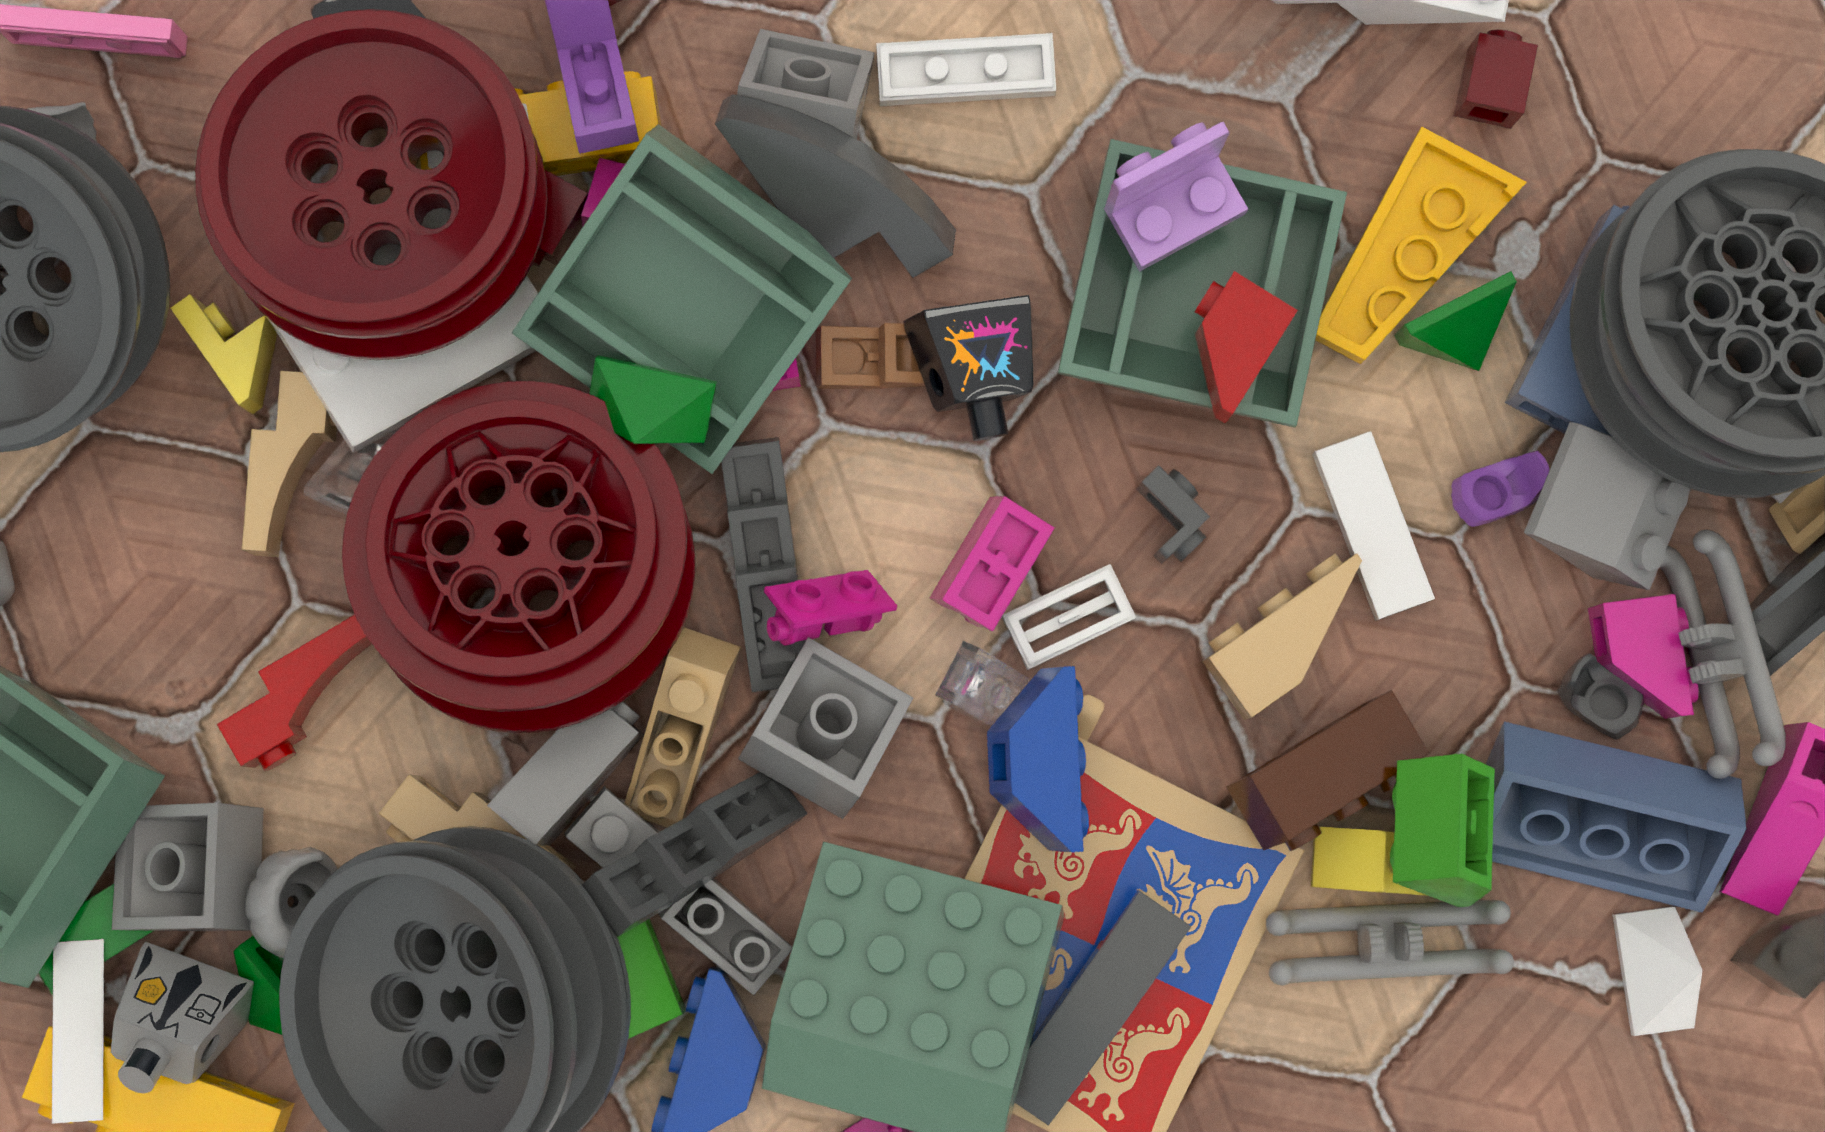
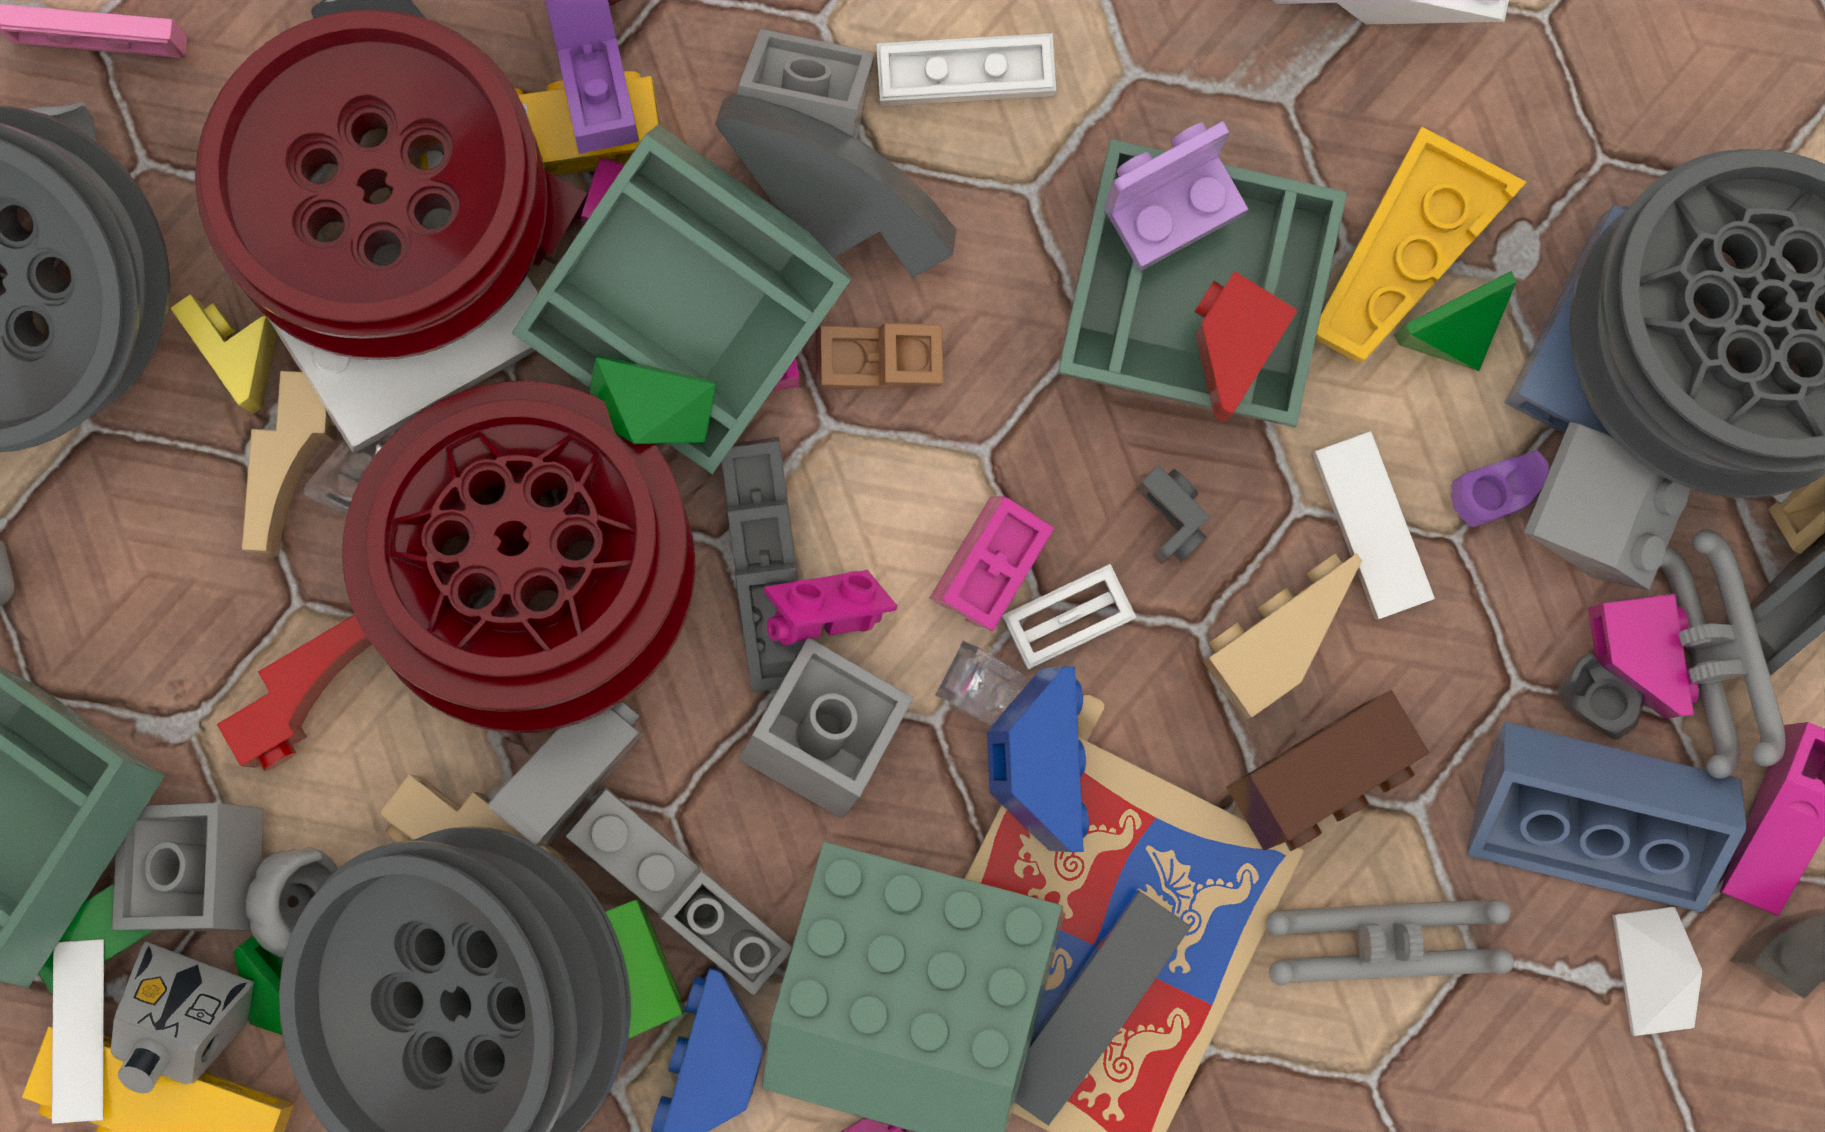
(681, 726): tan slope -> none
(693, 851): dark grey slope -> none
(975, 358): black torso -> none
(1354, 861): light yellow slope -> none
(1444, 827): bright green slope -> none
(1496, 78): dark red brick -> none

